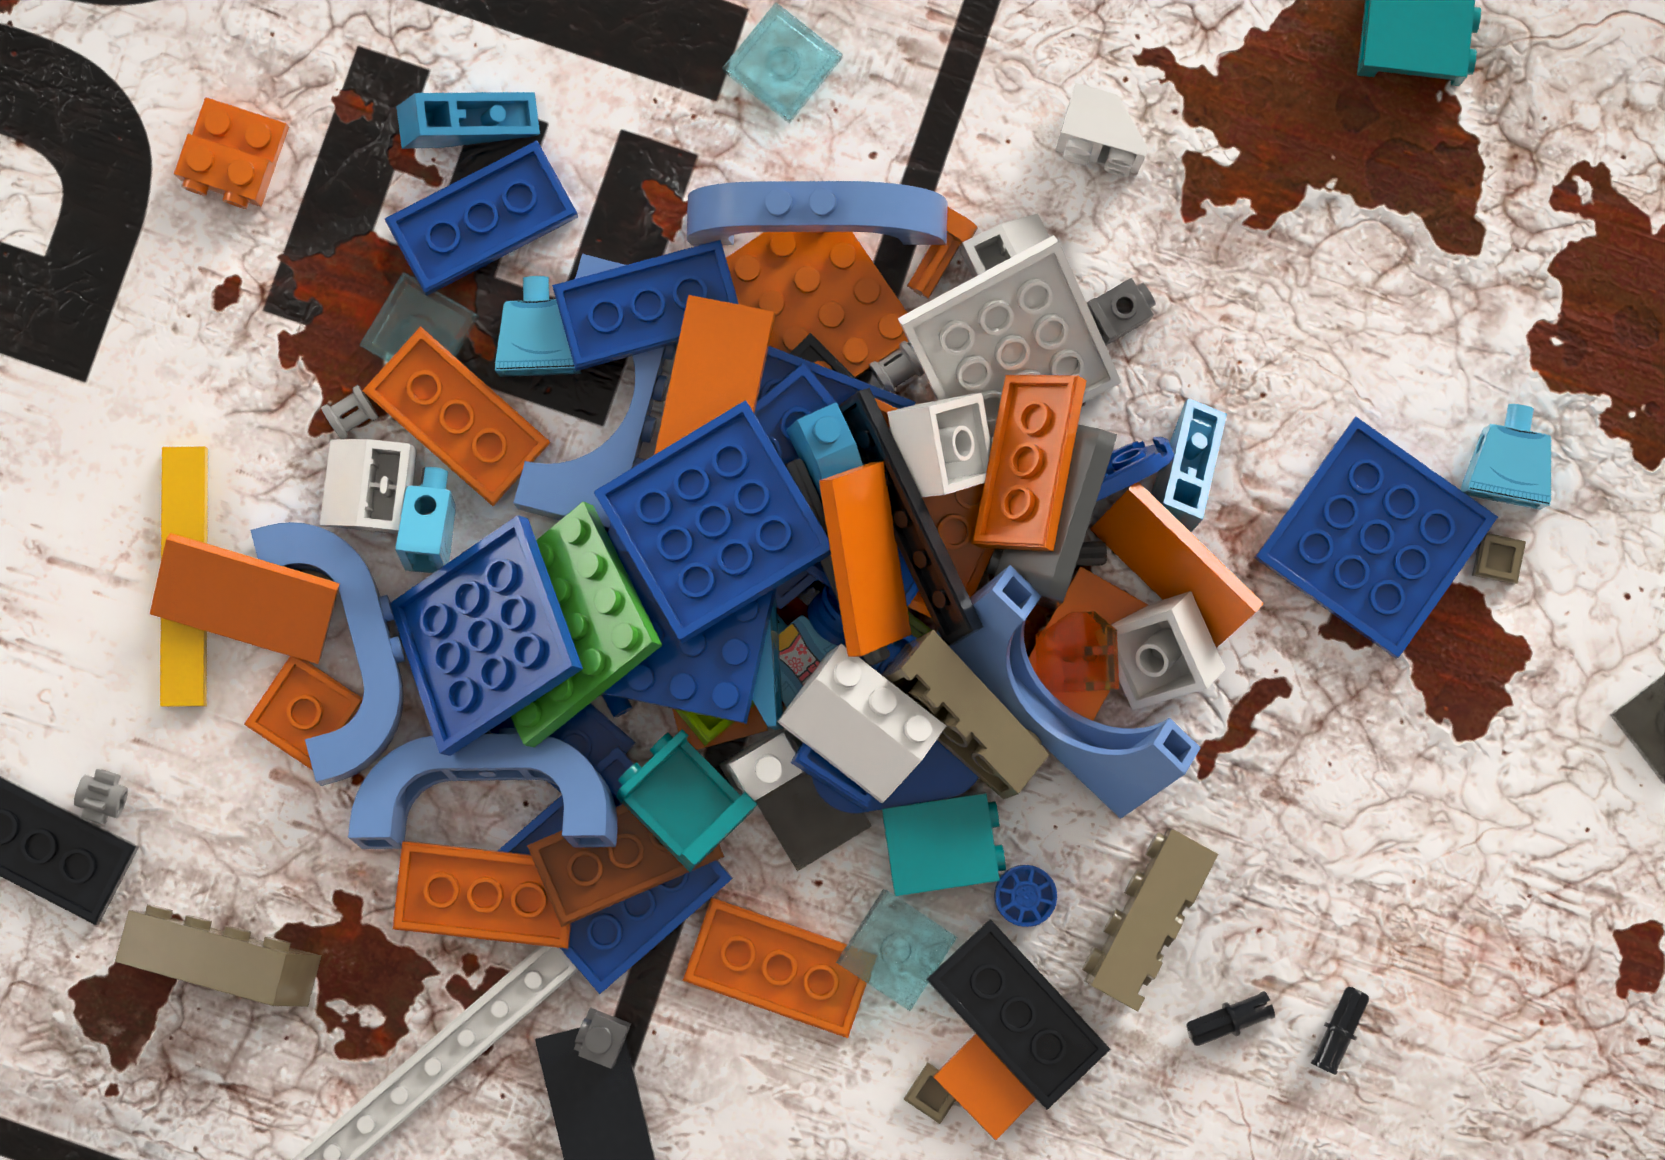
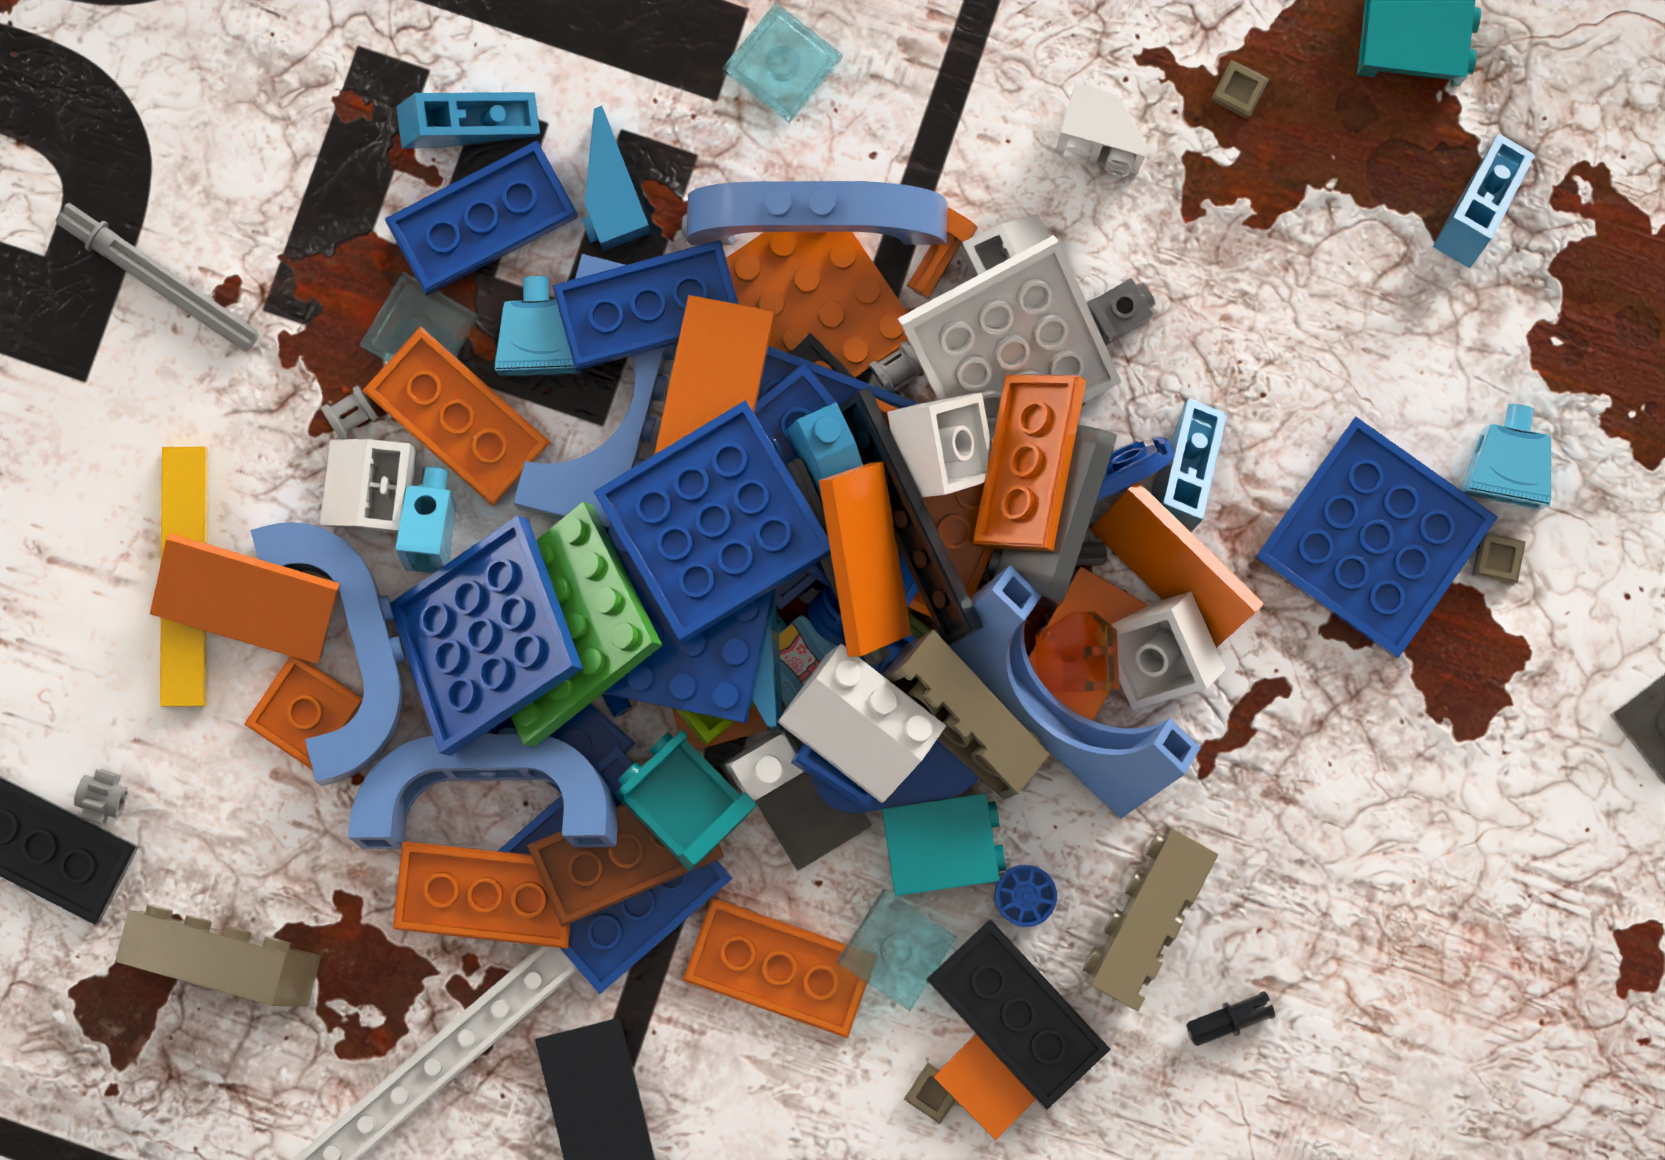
(112, 246): none -> light grey axle
(231, 154): orange plate -> none
(601, 1038): flat silver brick -> none
(610, 194): none -> dark azure slope
(1239, 89): none -> dark tan tile
(1340, 1030): black axle -> none
(1484, 201): none -> dark azure slope

